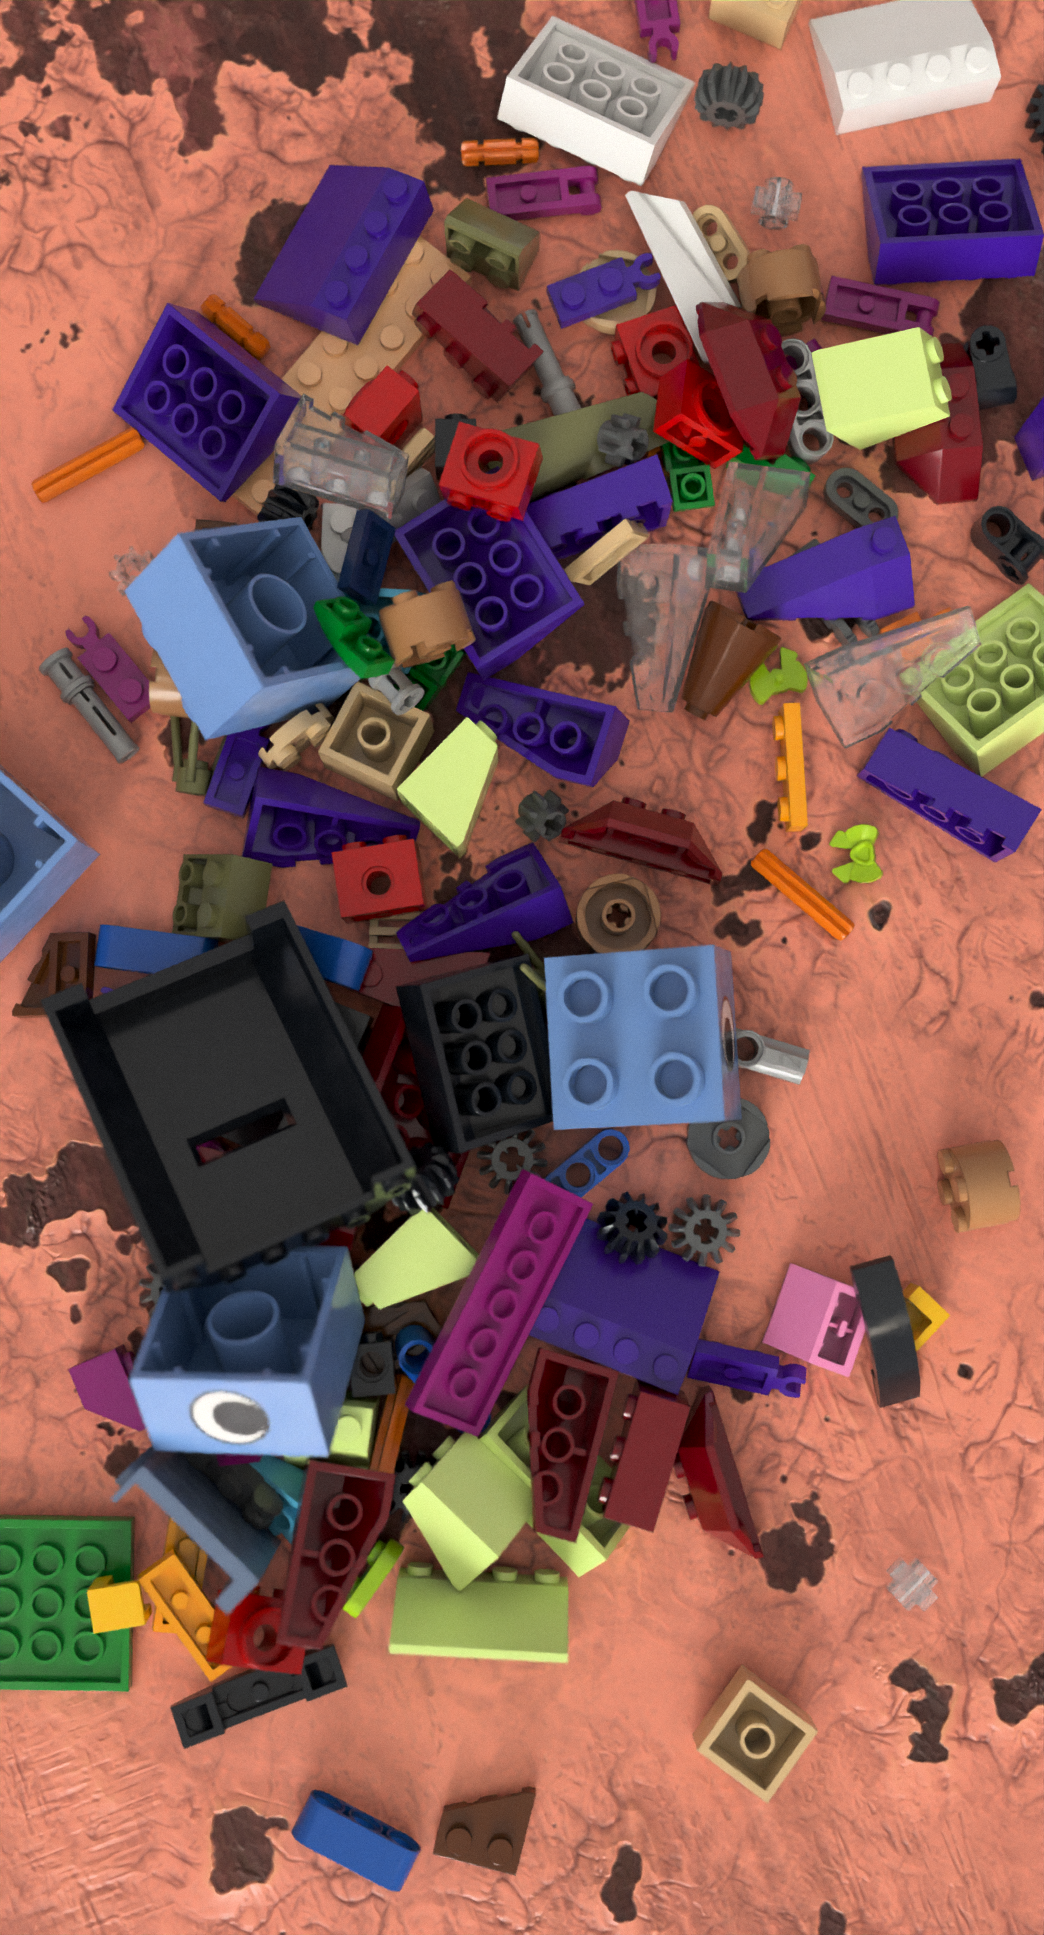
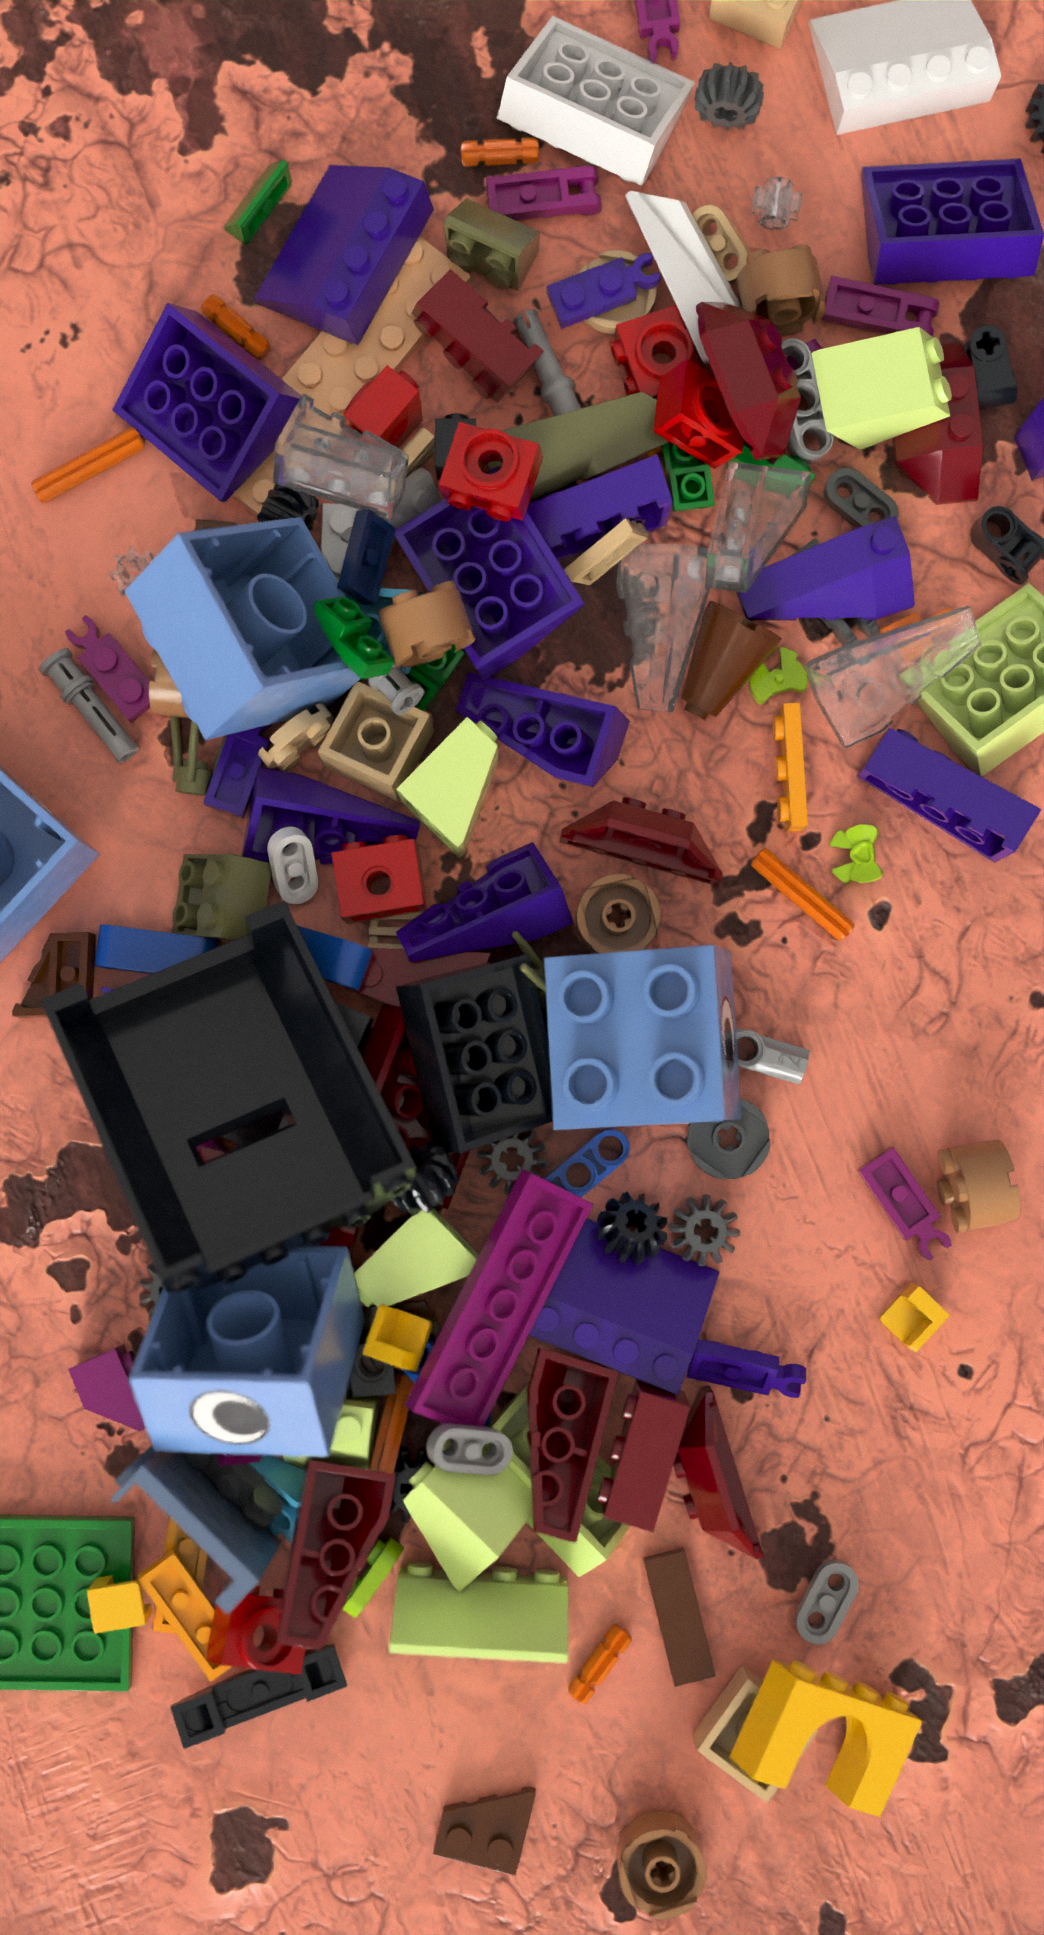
(259, 202): none -> green slope
(293, 861): none -> white plate
(356, 1840): blue beam -> none
(397, 1338): none -> yellow panel
(465, 1449): none -> light grey plate
(542, 816): dark grey gear -> none
(599, 1663): none -> orange axle
(622, 440): dark grey gear -> none
(668, 1889): none -> medium nougat brick
(679, 1617): none -> reddish brown tile
(796, 1703): none -> yellow arch
(816, 1320): bright pink slope -> none
(827, 1600): none -> light grey plate
(887, 1331): black slope -> none
(903, 1200): none -> magenta plate
(912, 1584): clear gear -> none

